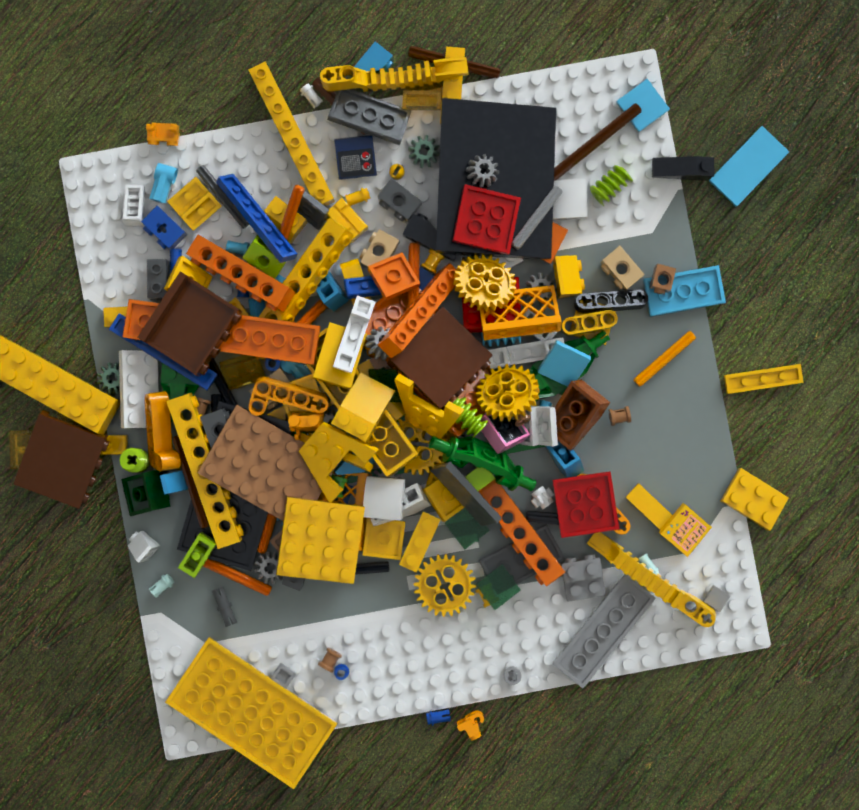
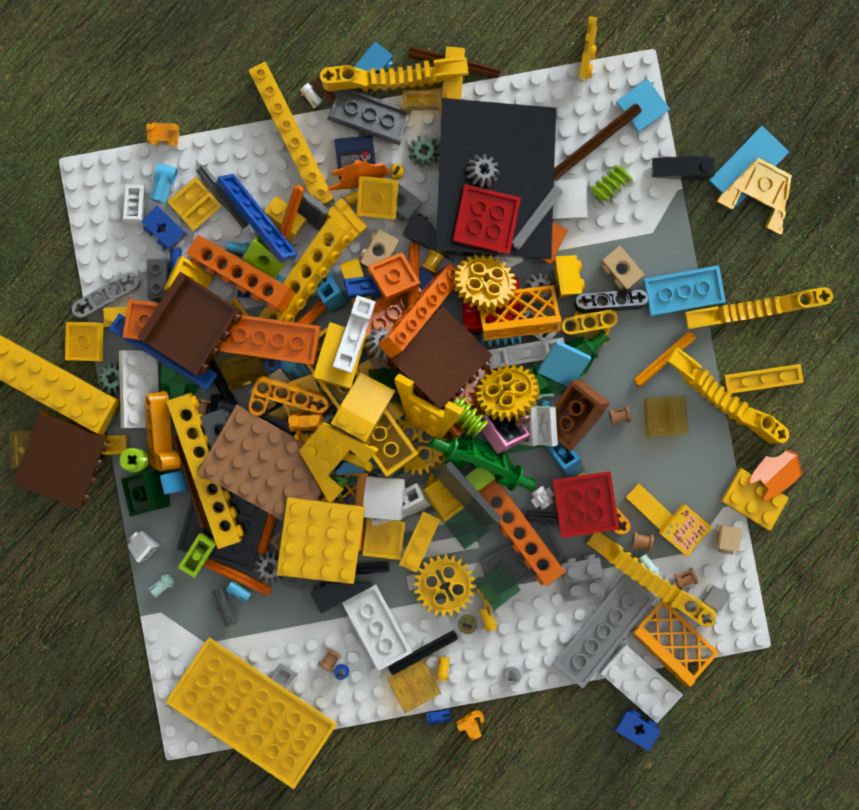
(84, 341): none -> yellow plate
(104, 291): none -> light grey beam
(238, 591): none -> medium azure pin
(256, 307): dark azure tile -> none
(332, 594): none -> black slope
(351, 174): none -> orange shield
(377, 197): none -> yellow plate
(377, 627): none -> white plate
(413, 685): none -> clear yellow slope
(423, 652): none -> black axle
(442, 669): none -> yellow pin
(467, 623): none -> clear smoke tile
(488, 619): none -> yellow pin
(589, 51): none -> yellow wing
(641, 683): none -> white plate
(642, 541): none -> medium nougat bush
(643, 738): none -> blue brick
(666, 416): none -> clear yellow slope
(667, 658): none -> light orange fence
(668, 272): medium nougat brick -> none
(685, 578): none -> medium nougat bush
(727, 539): none -> tan brick
(757, 308): none -> yellow piece
(765, 184): none -> yellow wing
(771, 431): none -> yellow piece
(777, 473): none -> orange shield

